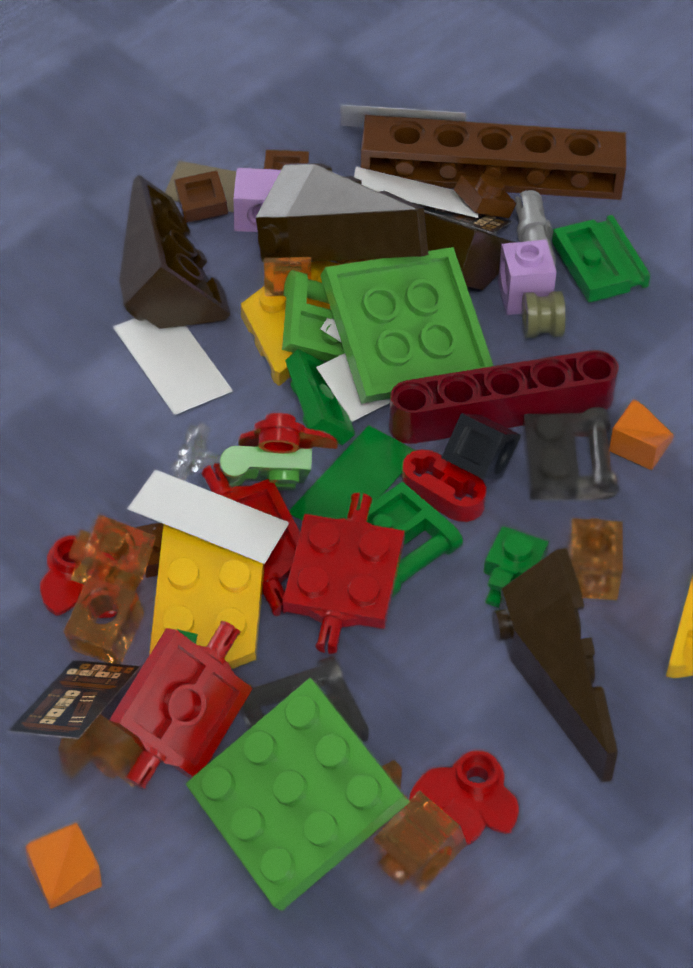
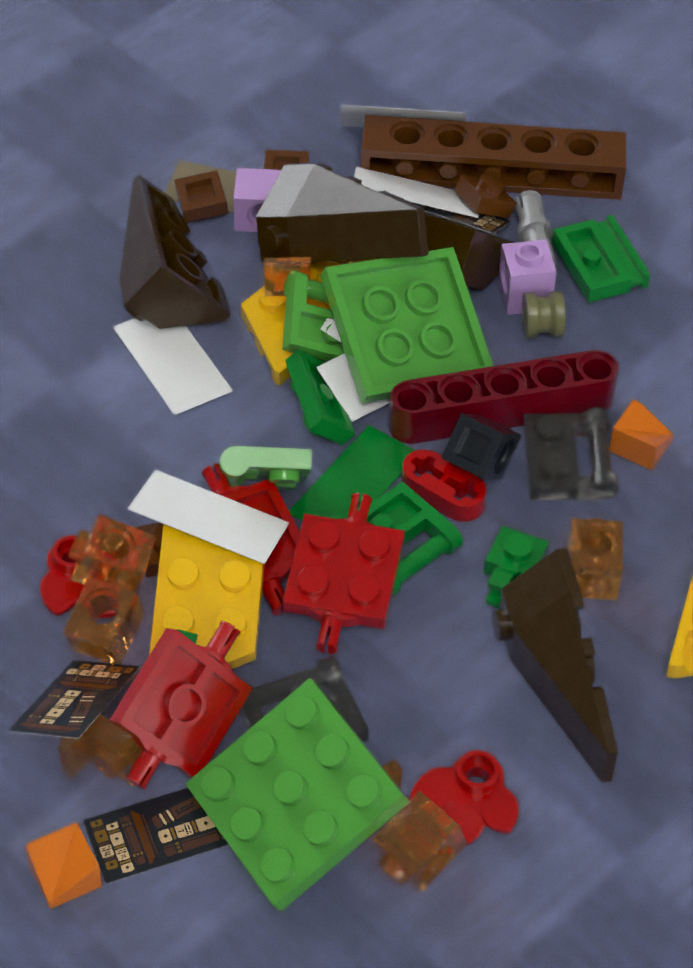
(151, 835): none -> sticker
(195, 454): clear plant -> none
(284, 435): red plate -> none

